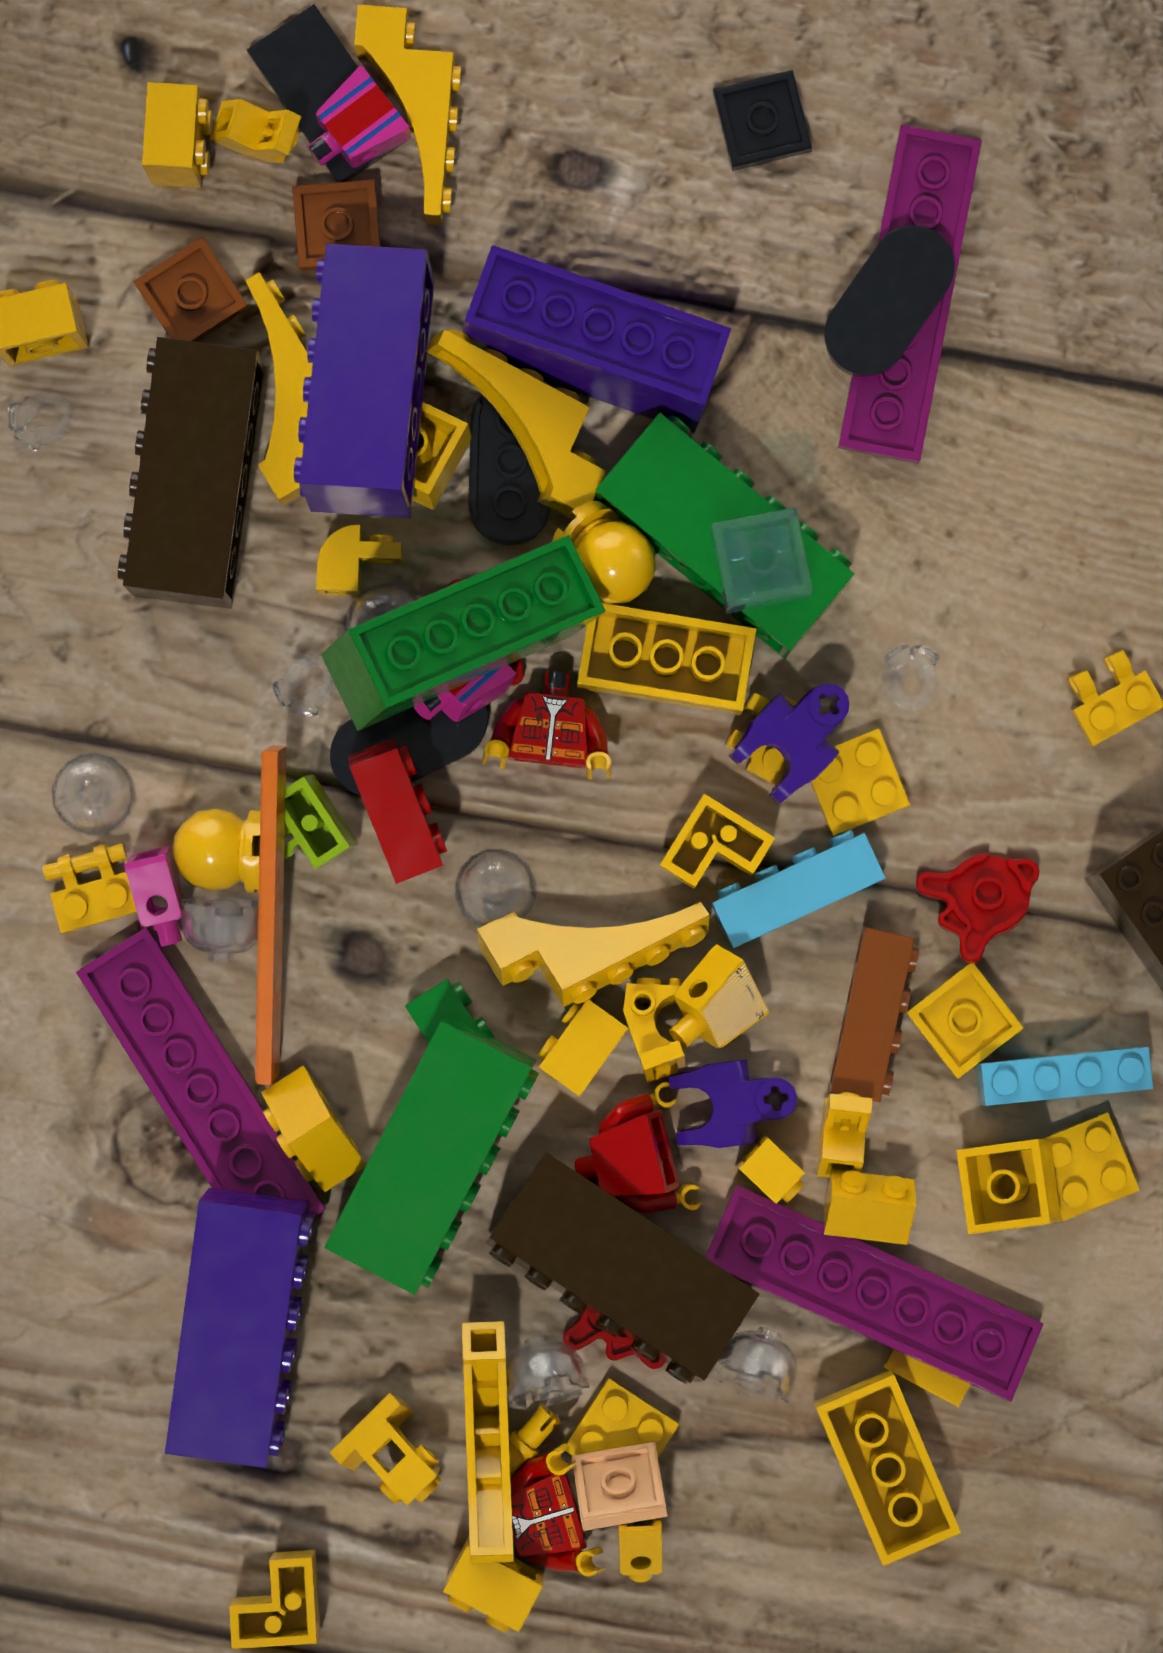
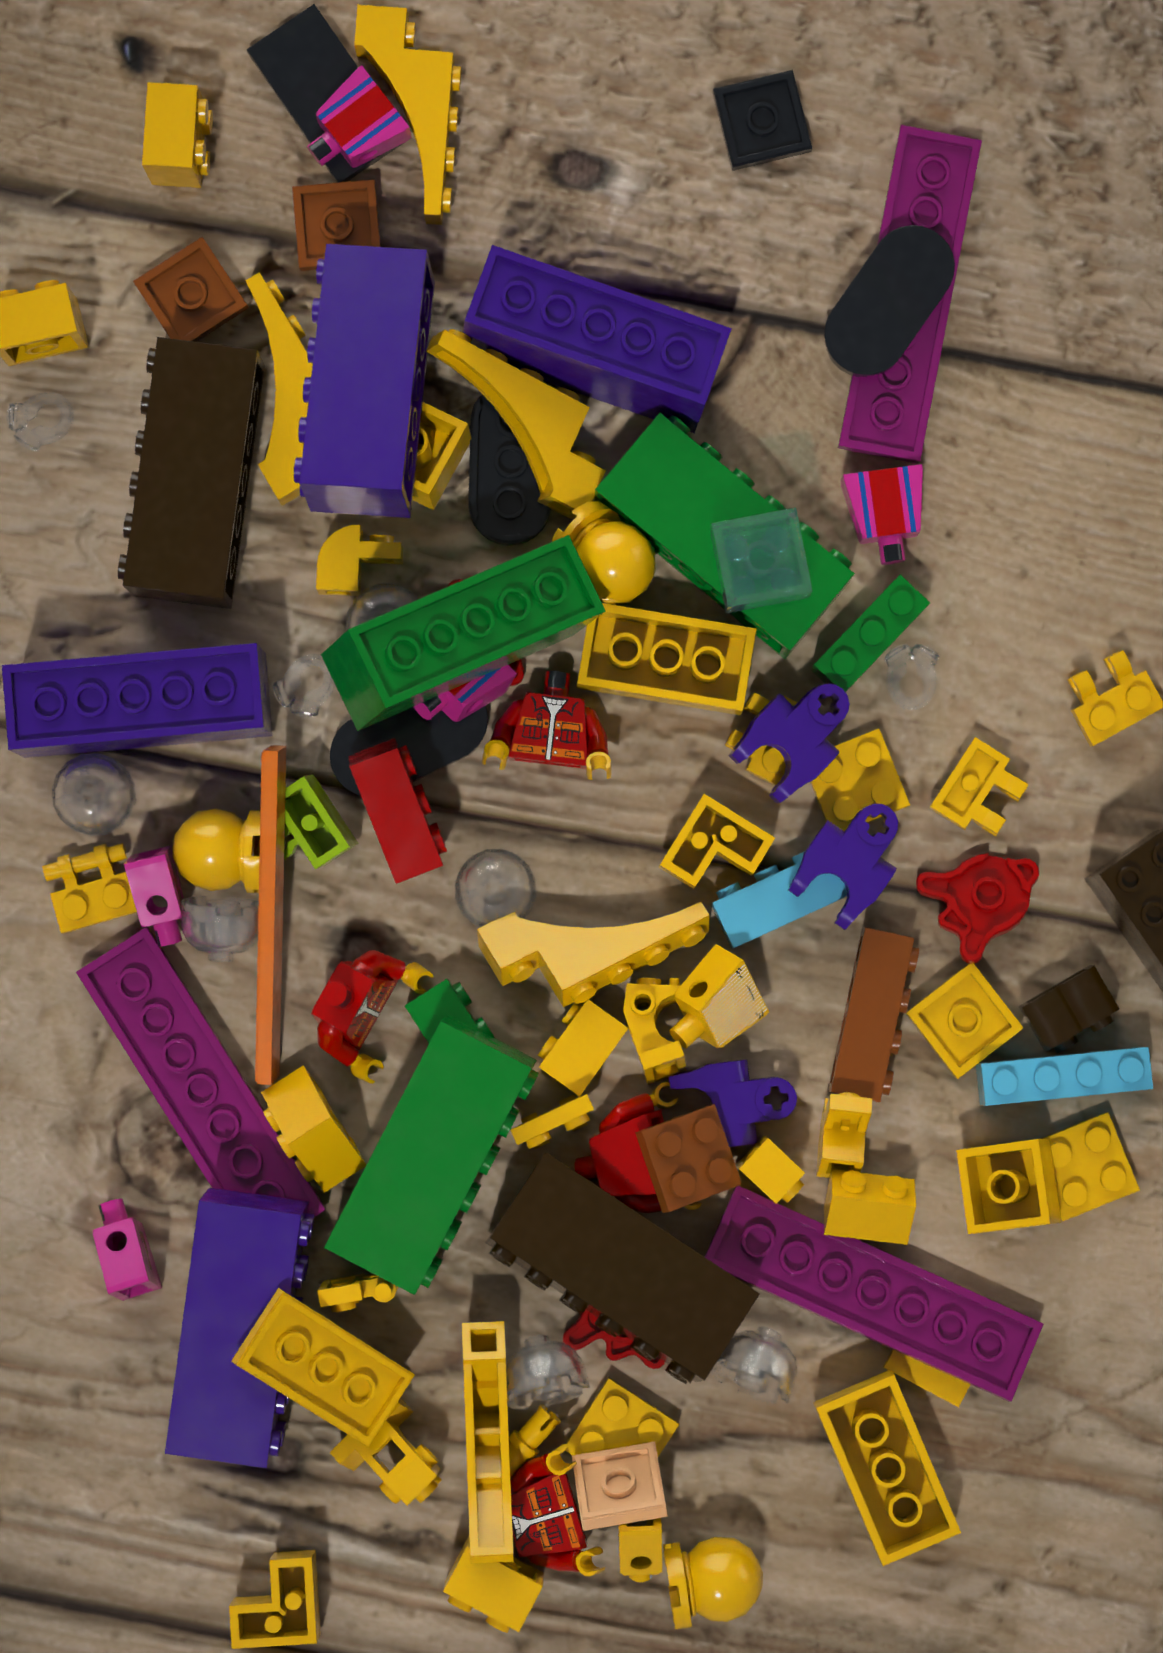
(133, 1268): none -> dark pink torso
(137, 700): none -> dark purple brick
(256, 131): yellow brick -> none
(323, 1367): none -> yellow tile
(347, 1291): none -> yellow plate
(354, 1002): none -> red torso
(536, 1128): none -> yellow plate
(688, 1158): none -> dark orange plate
(714, 1580): none -> yellow tile
(853, 858): none -> dark purple piece
(871, 634): none -> green brick
(885, 507): none -> torso
(971, 783): none -> yellow plate
(1069, 1009): none -> dark brown brick

